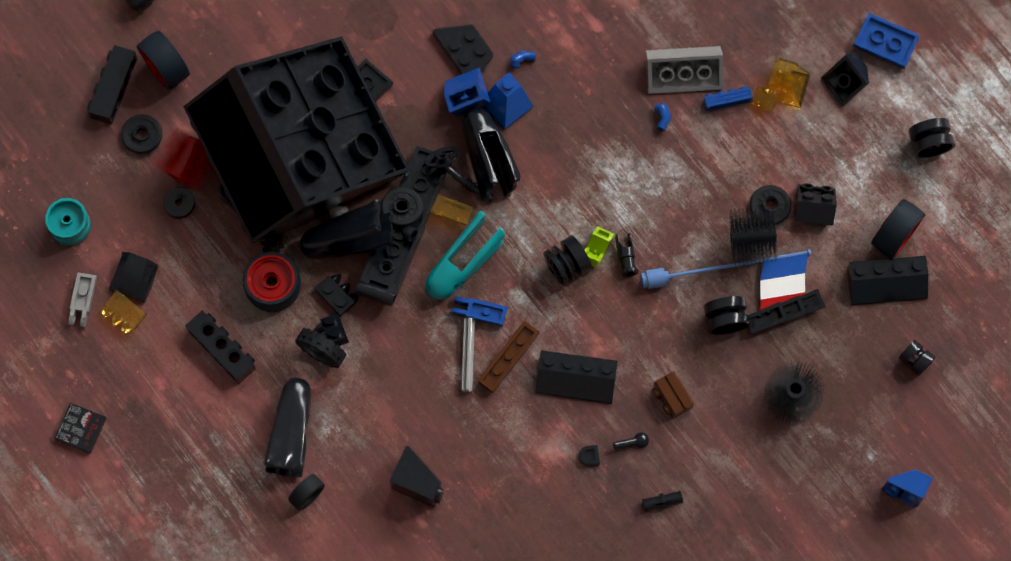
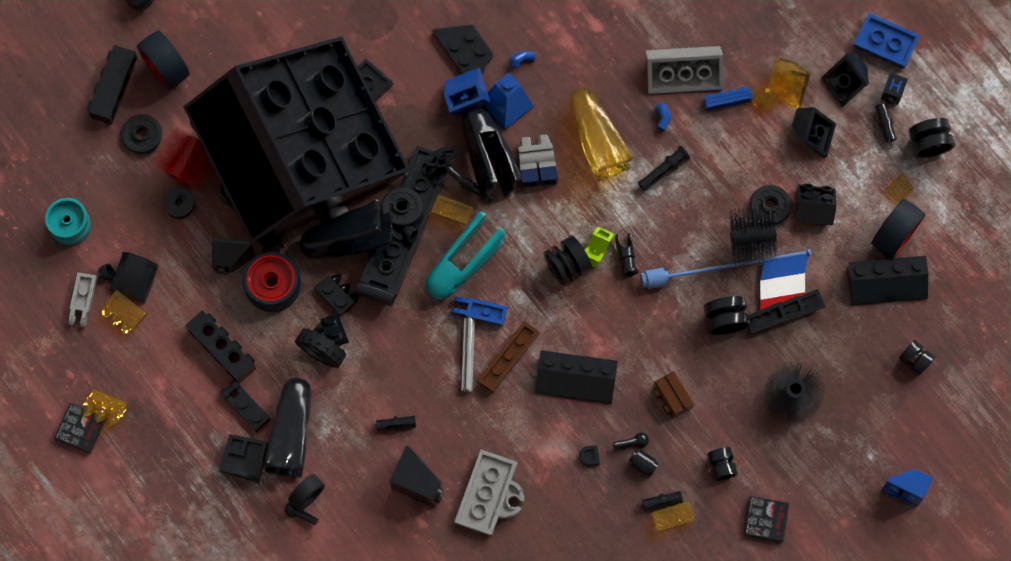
(105, 407): none -> clear yellow plate
(106, 271): none -> black hinge
(230, 254): none -> black slope
(244, 457): none -> black plate
(245, 406): none -> black plate
(291, 511): none -> black bar
(396, 423): none -> black pin
(489, 494): none -> light grey plate
(537, 156): none -> light grey hips
(598, 135): none -> clear yellow piece
(643, 462): none -> black brick
(670, 163): none -> black pin
(673, 516): none -> clear yellow plate
(722, 464): none -> black wheel
(766, 519): none -> black tile
(814, 129): none -> black slope
(886, 122): none -> black pin
(894, 89): none -> black brick
(899, 188): none -> clear yellow slope

